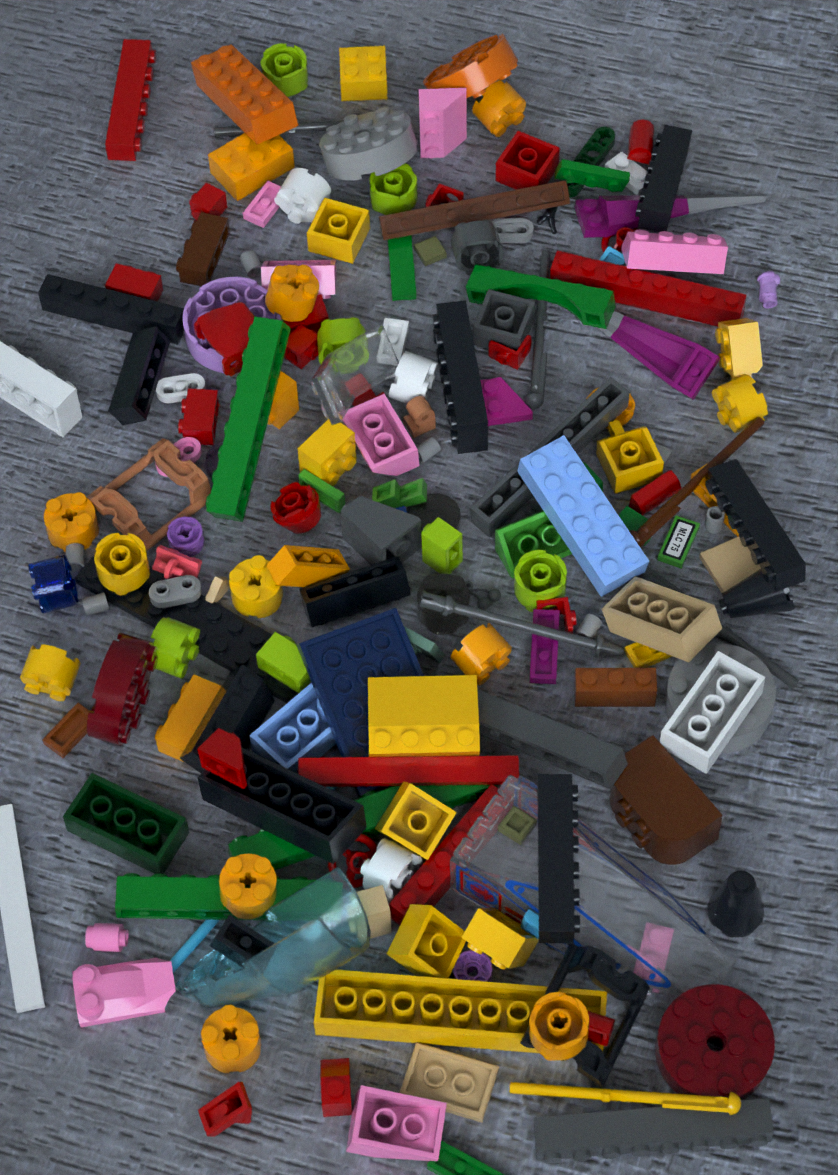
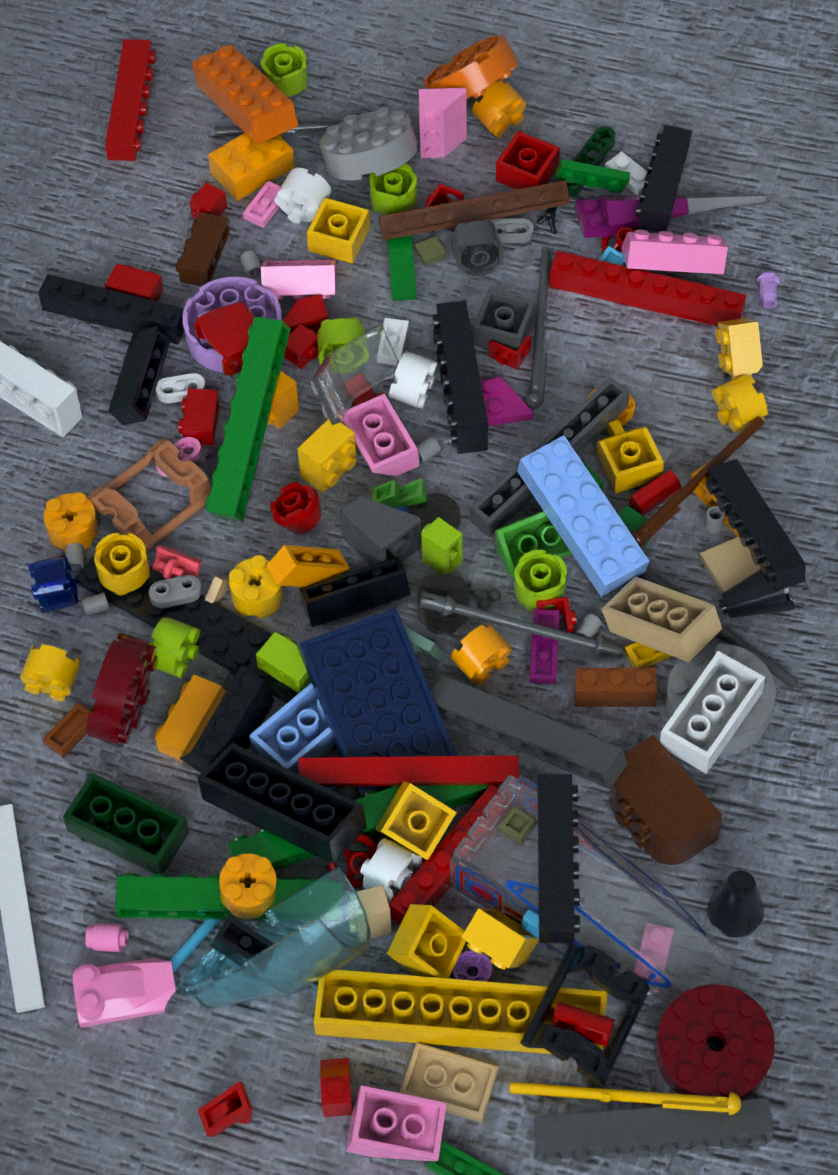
(185, 526): medium lavender wheel -> none
(218, 1042): light orange brick -> none
(224, 757): red slope -> none
(292, 292): light orange brick -> none
(327, 494): bright green tile -> none
(363, 73): yellow brick -> none
(420, 416): nougat leg -> none
(423, 716): yellow slope -> none
(568, 1013): light orange brick -> none
(589, 304): green arch -> none
(641, 141): red brick -> none
(672, 358): magenta plate -> none
(678, 542): tile -> none

